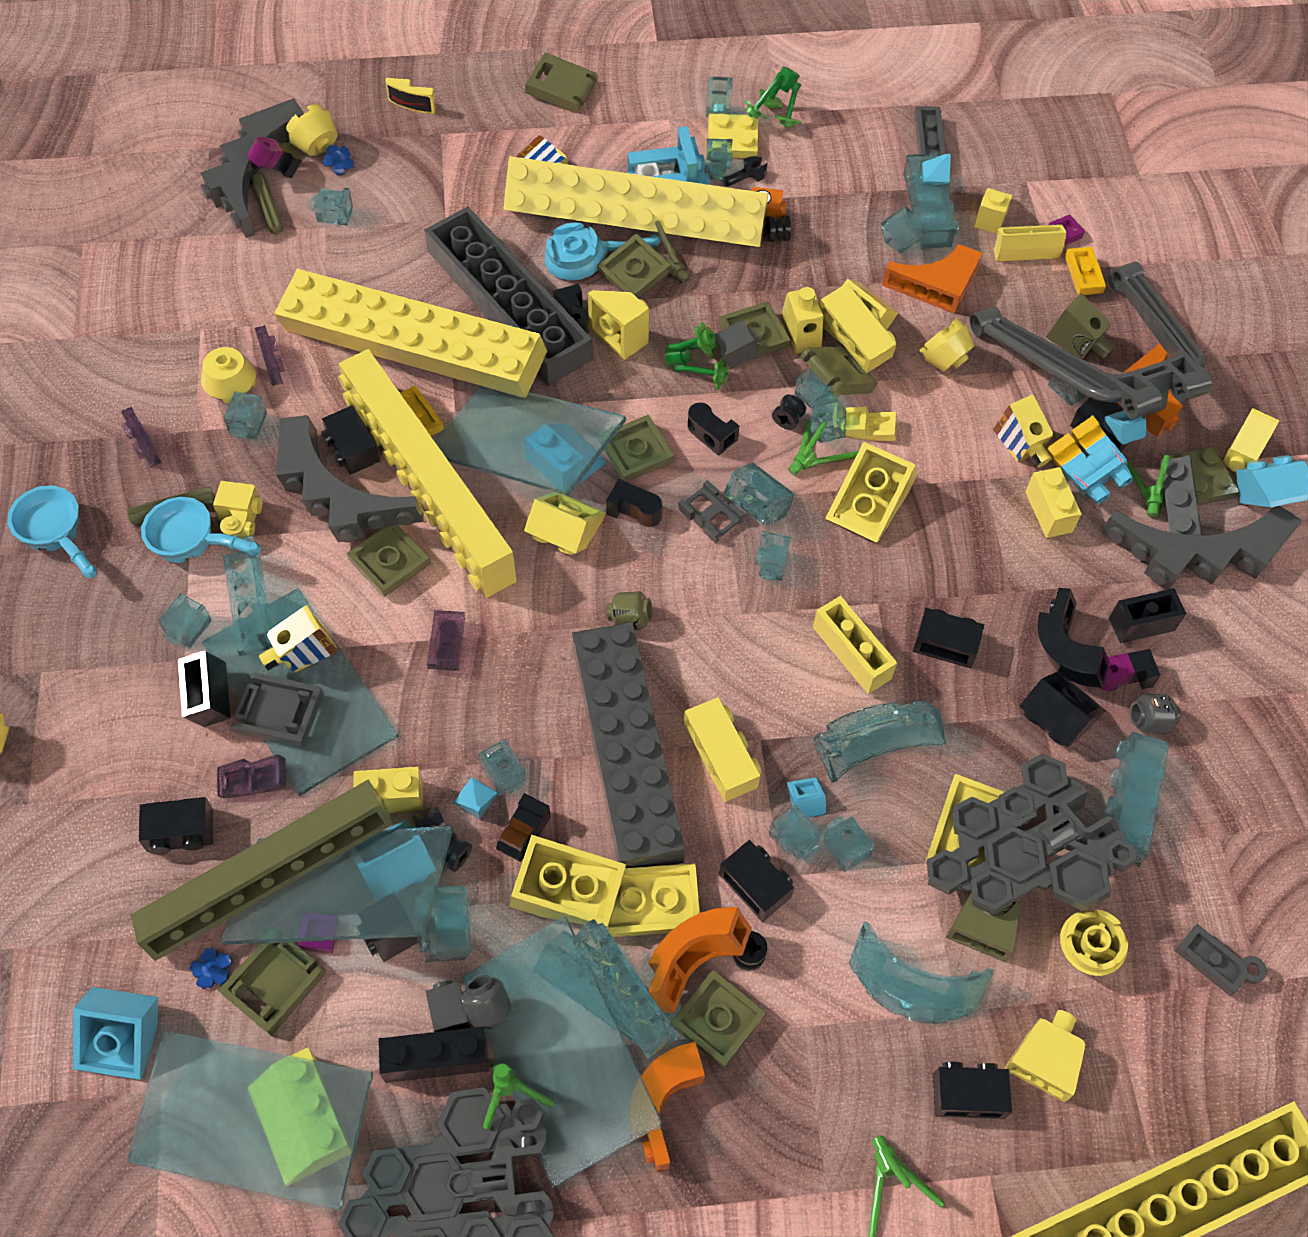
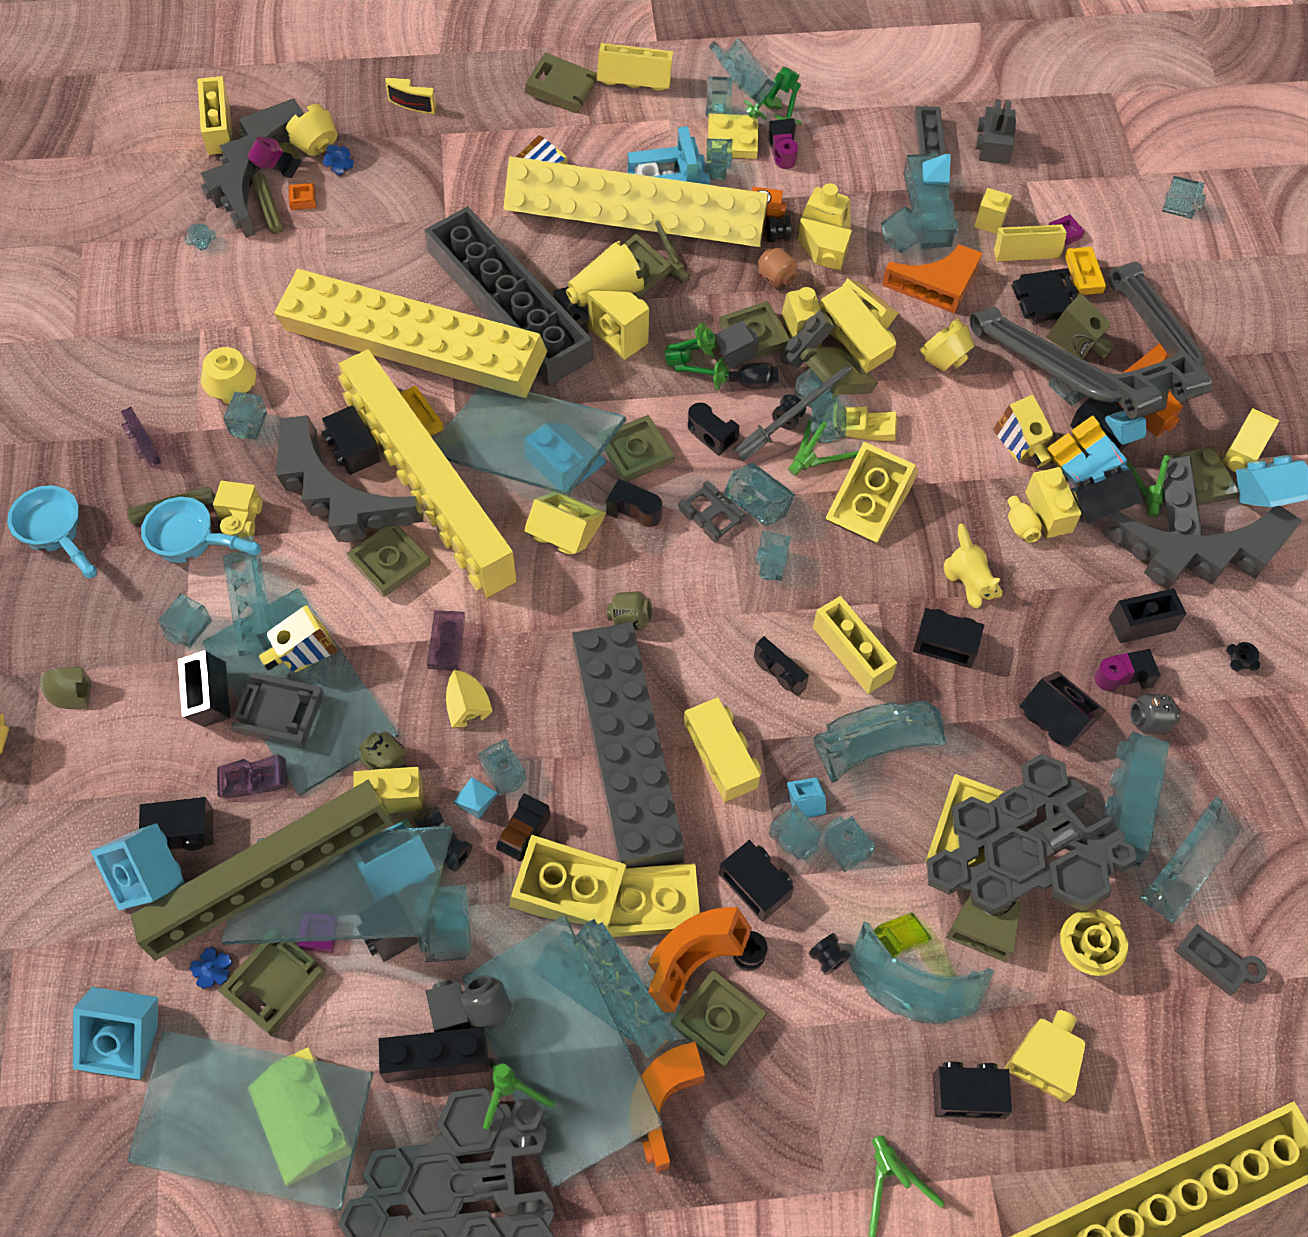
(66, 687): none -> olive brick
(138, 867): none -> medium azure slope
(199, 236): none -> clear light blue plate
(214, 113): none -> light yellow brick
(268, 347): clear purple plate -> none
(302, 196): none -> orange tile
(332, 206): clear light blue brick -> none
(382, 752): none -> olive head
(466, 699): none -> light yellow brick
(577, 251): medium azure piece -> none
(608, 272): none -> light yellow cone
(634, 66): none -> light yellow brick
(744, 69): none -> clear light blue fence
(750, 170): black bar -> none
(755, 375): none -> black plant
(762, 436): none -> dark grey piece
(777, 267): none -> nougat head
(781, 666): none -> black plate
(782, 142): none -> magenta leg
(810, 336): none -> dark grey hinge
(824, 242): none -> light yellow slope
(828, 207): none -> light yellow torso
(829, 954): none -> black wheel
(902, 935): none -> clear neon green tile
(970, 566): none -> light yellow animal
(997, 133): none -> dark grey brick
(1024, 520): none -> light yellow plant
(1044, 294): none -> black plate
(1074, 661): black arch -> none
(1106, 494): none -> black piece
(1184, 197): none -> clear light blue brick
(1192, 861): none -> clear light blue windscreen
(1246, 650): none -> black plate

